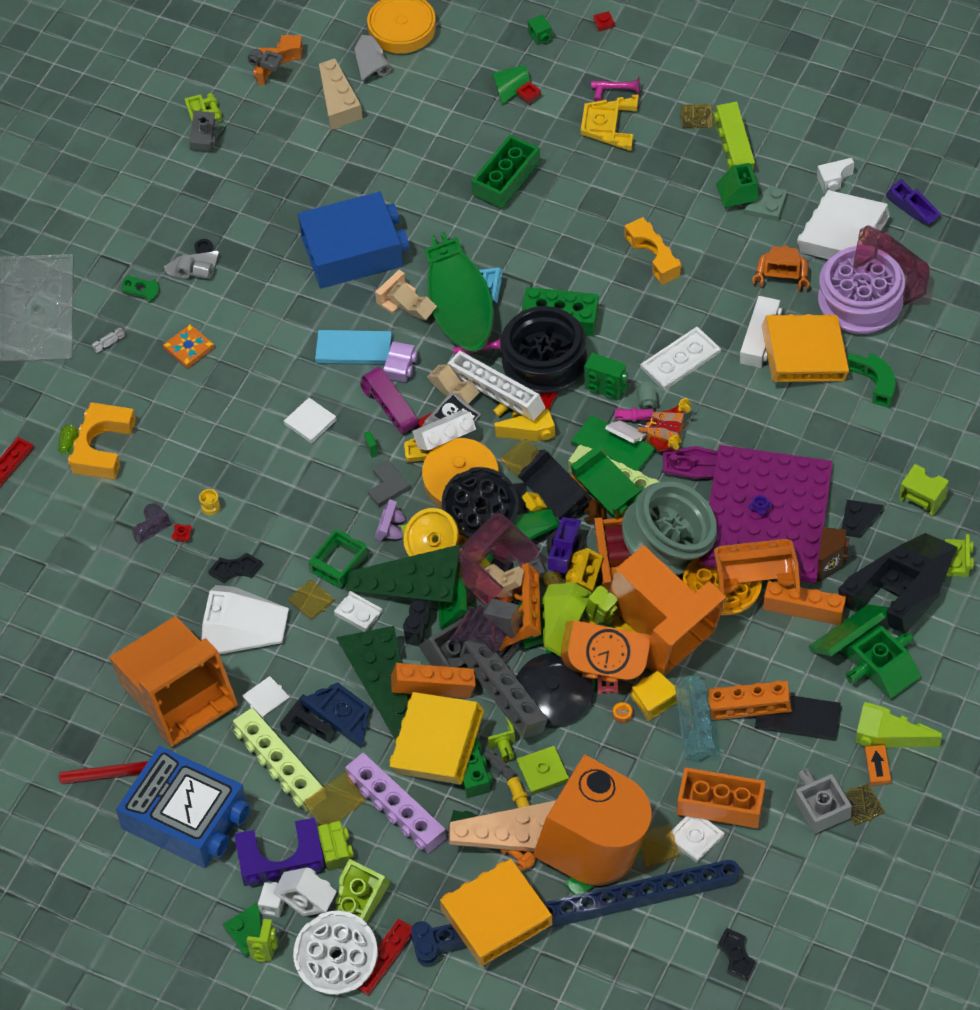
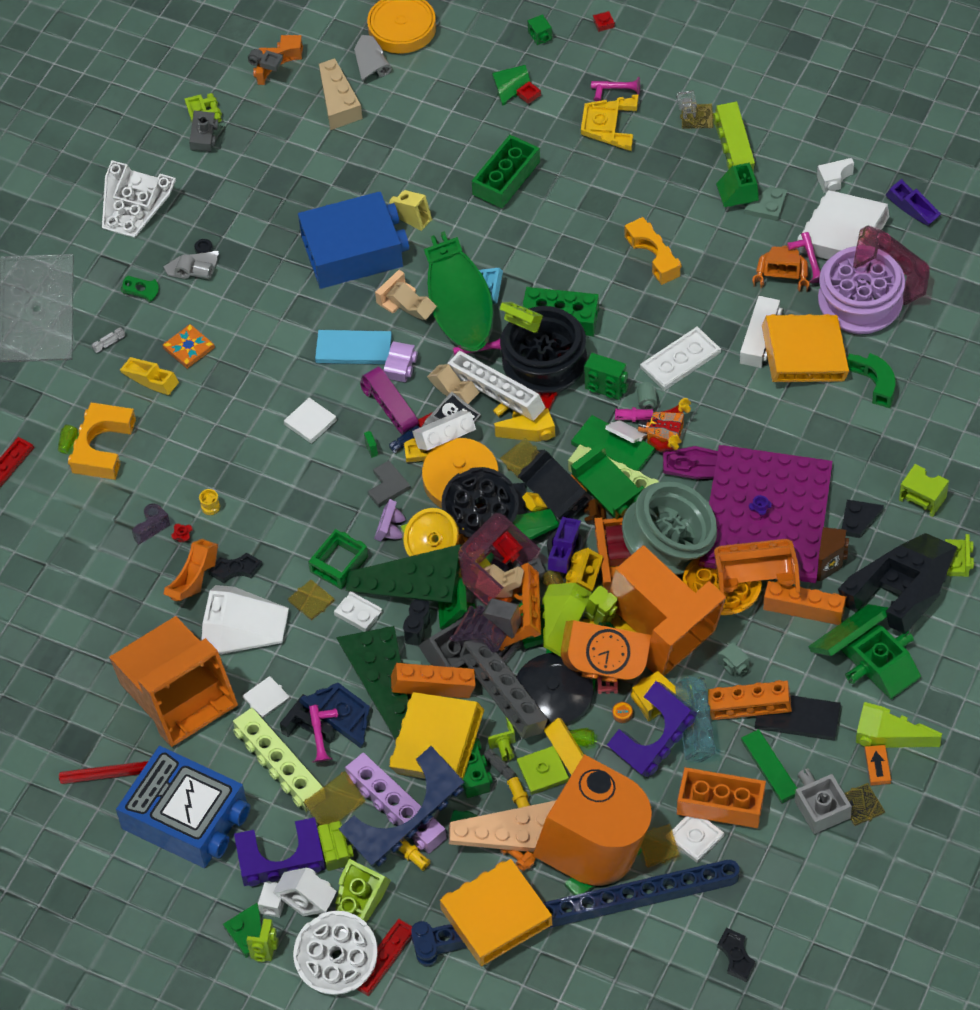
(132, 198): none -> white wedge
(150, 375): none -> yellow slope
(189, 581): none -> orange arch
(316, 715): none -> dark pink piece
(377, 843): none -> dark blue arch
(395, 445): none -> dark blue axle
(411, 853): none -> yellow pin
(412, 209): none -> light yellow torso
(507, 547): none -> red bracket
(521, 316): none -> lime bracket
(564, 744): none -> yellow tile
(583, 736): none -> clear neon green cone
(677, 718): none -> dark purple arch
(687, 103): none -> clear plate
(734, 660): none -> sand green window
(769, 765): none -> green tile
(811, 255): none -> dark pink piece

